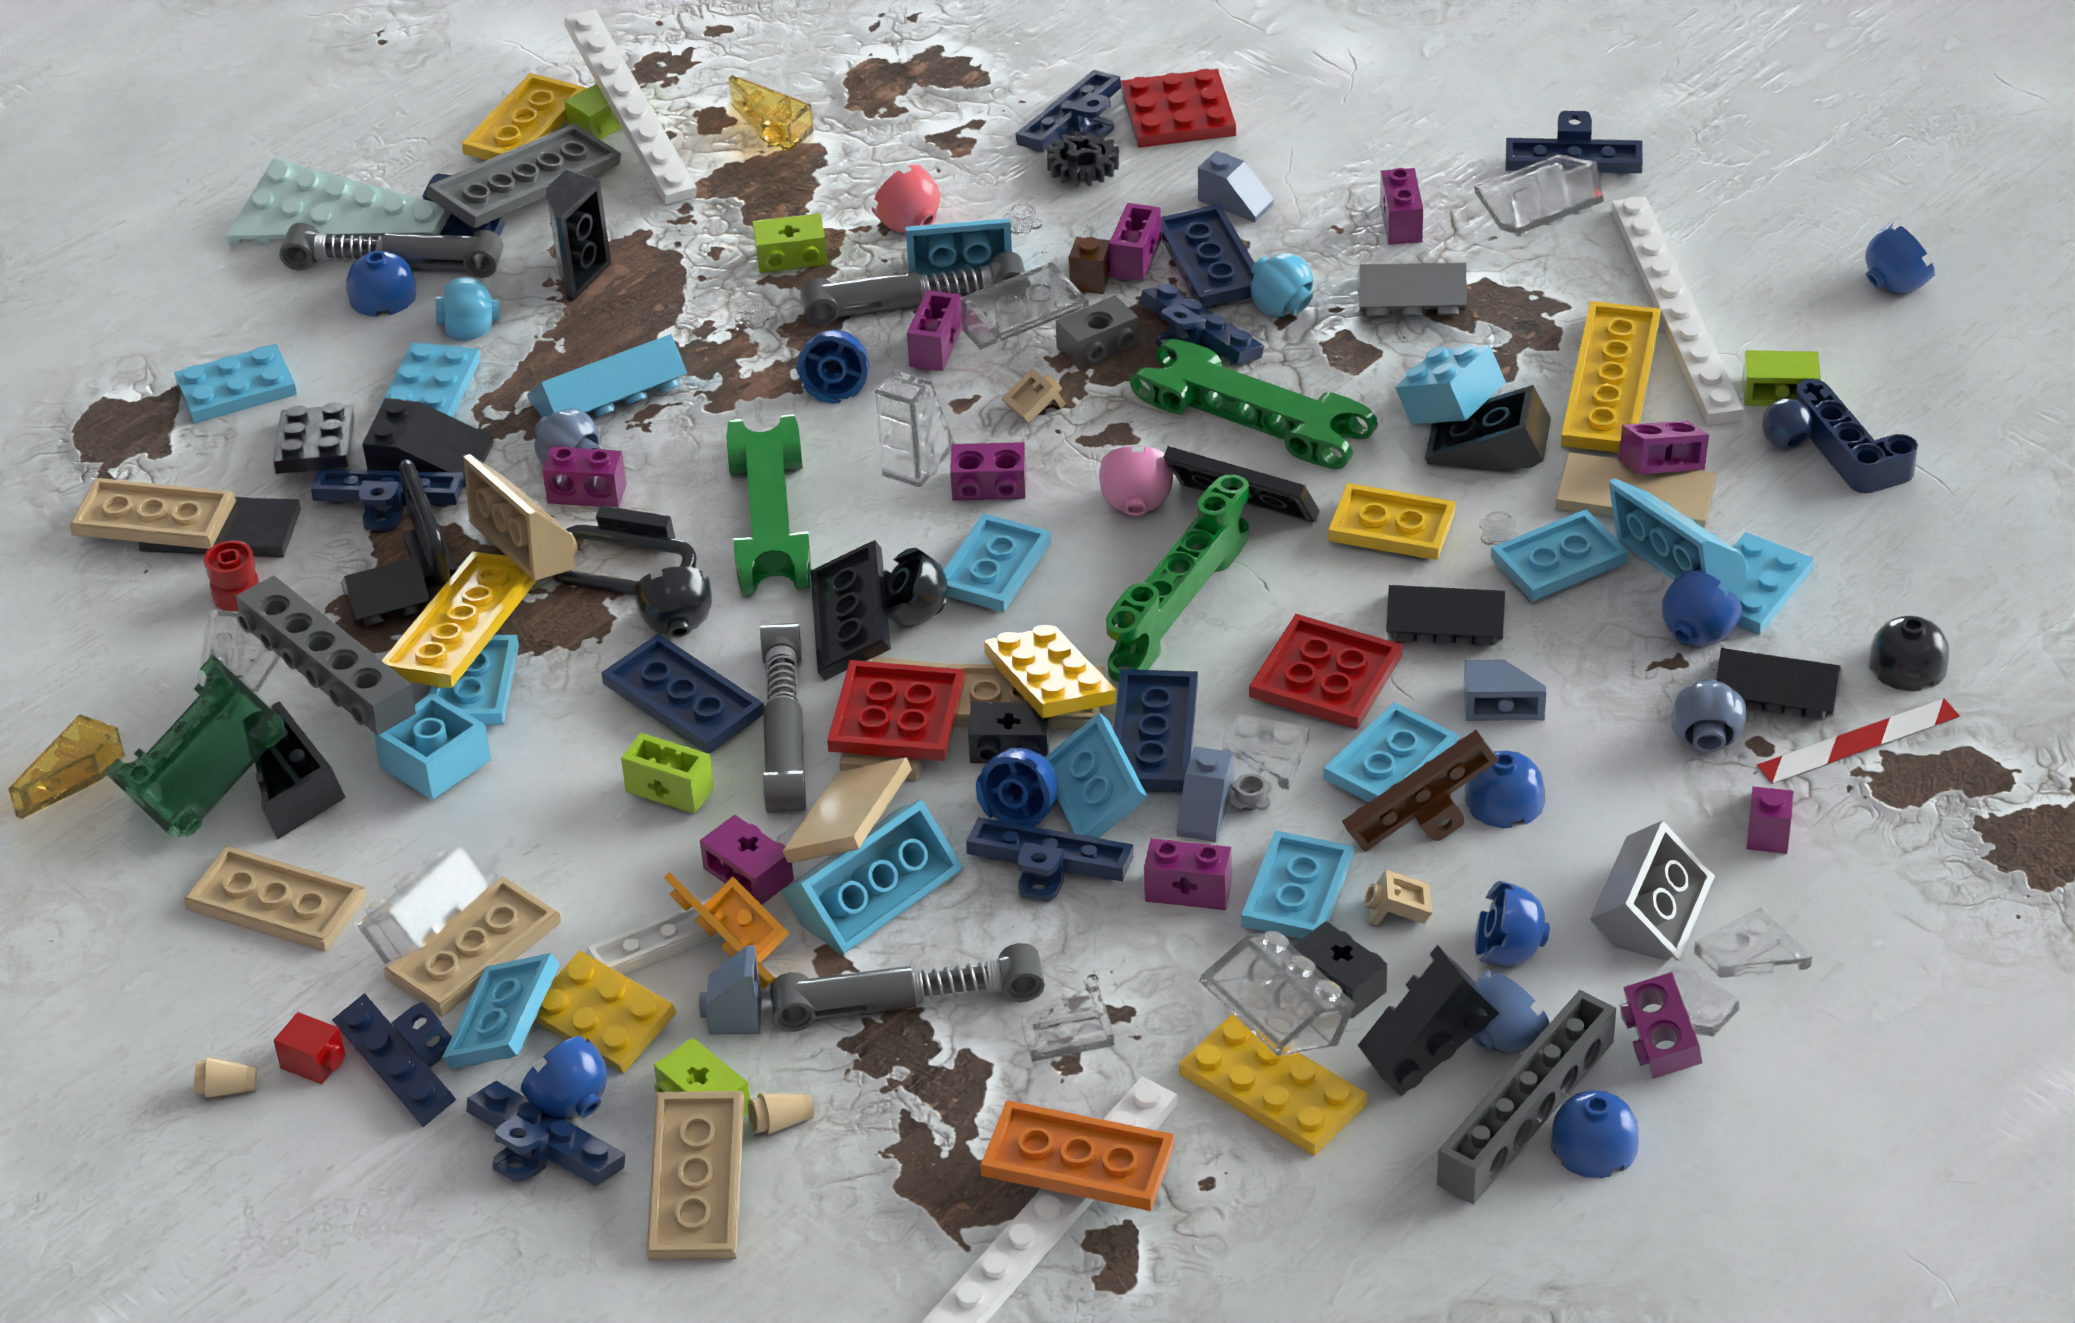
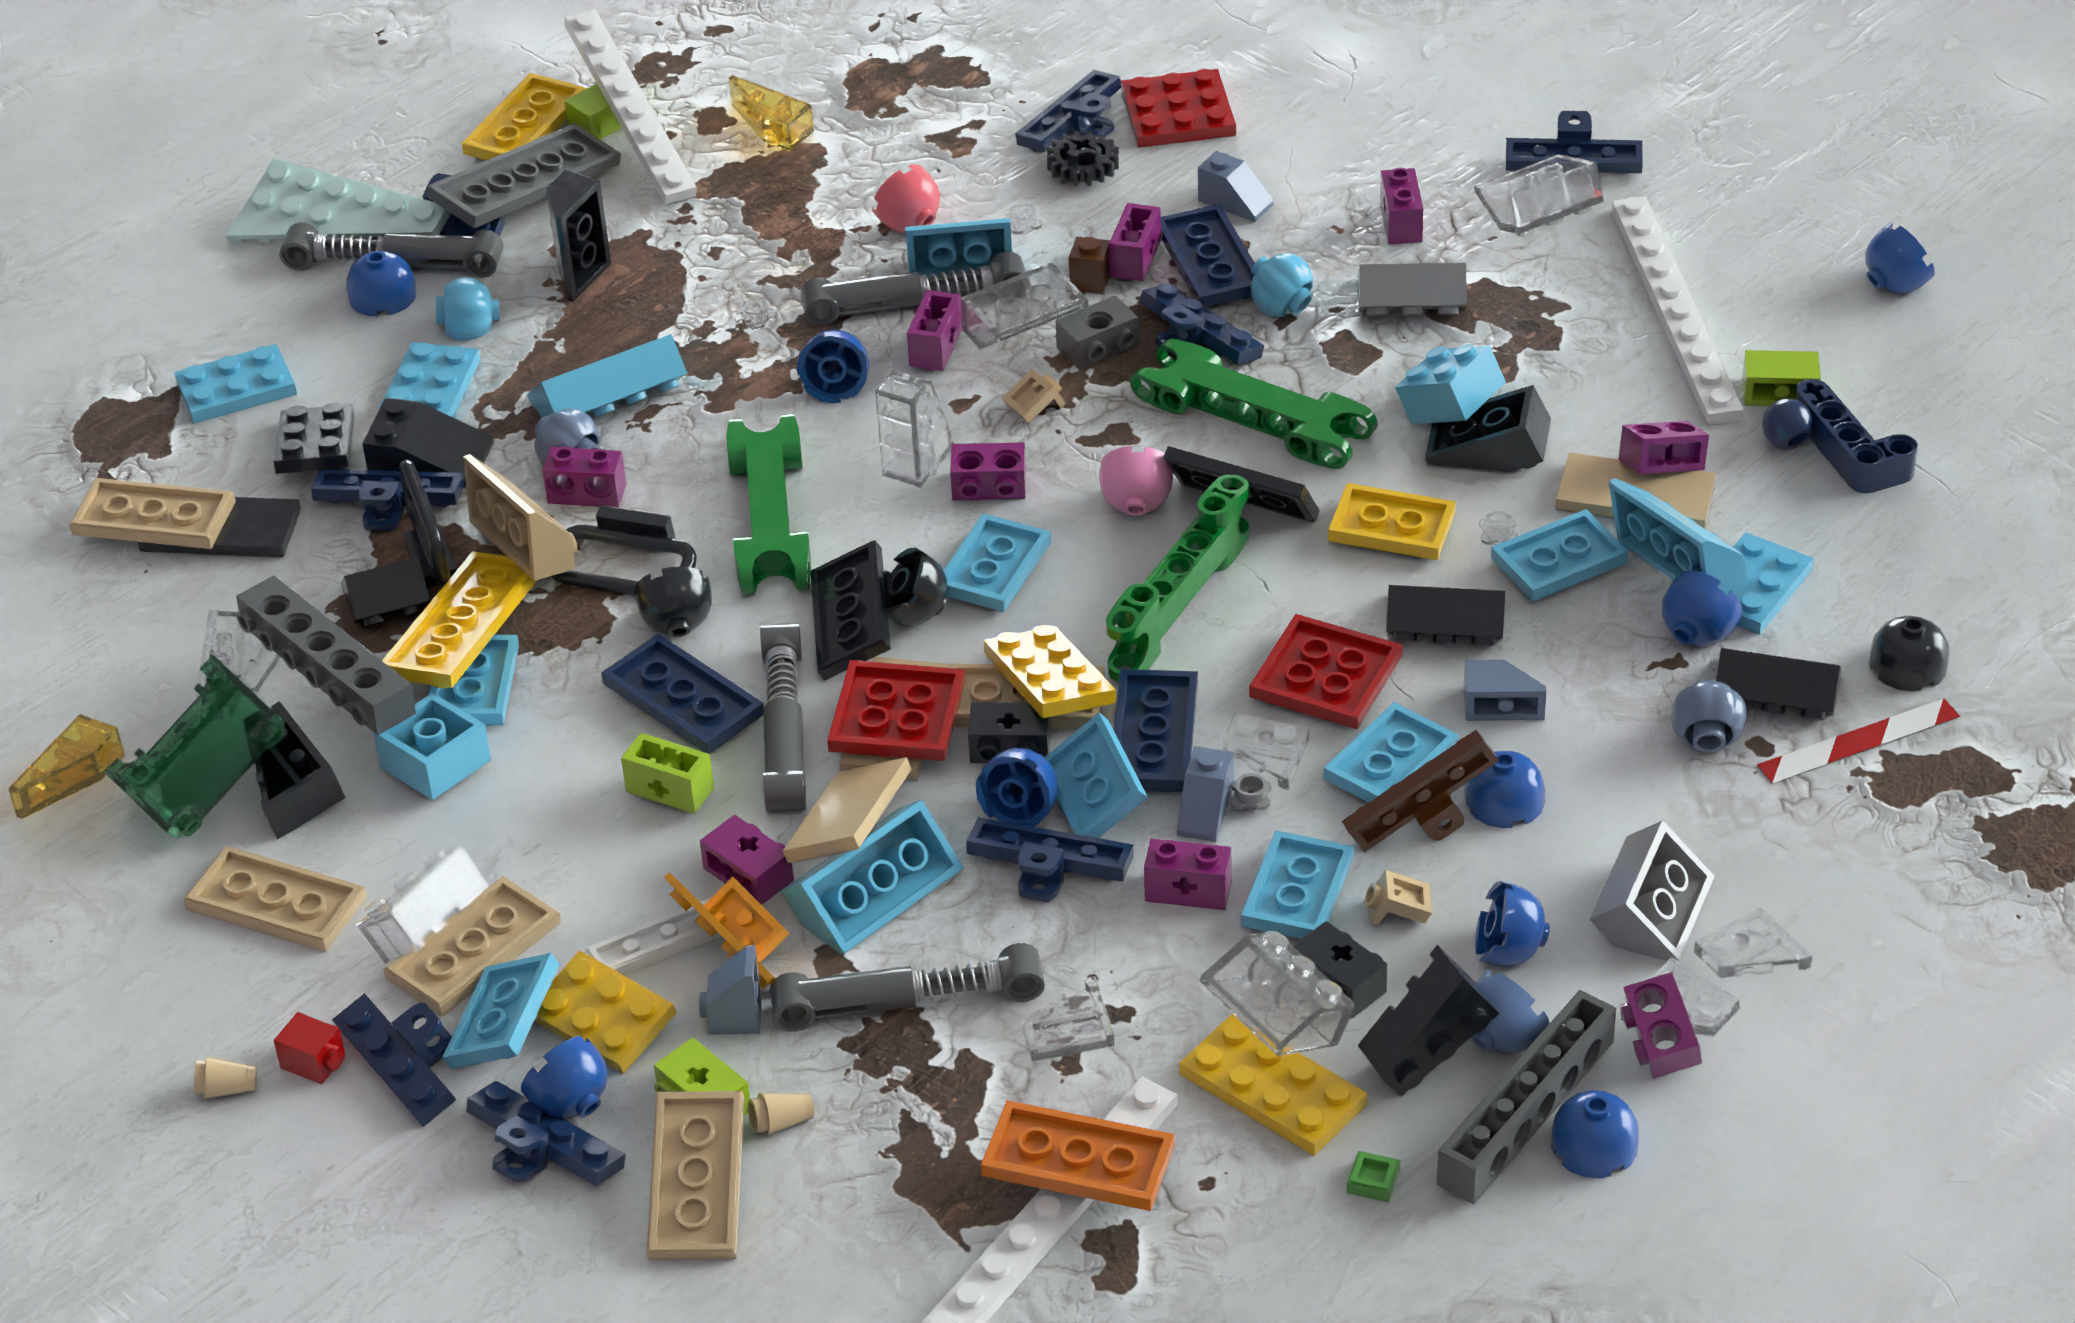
(230, 572): red wheel -> none
(790, 243): lime brick -> none
(1373, 1176): none -> bright green tile
(1610, 375): yellow plate -> none
(1770, 819): magenta slope -> none

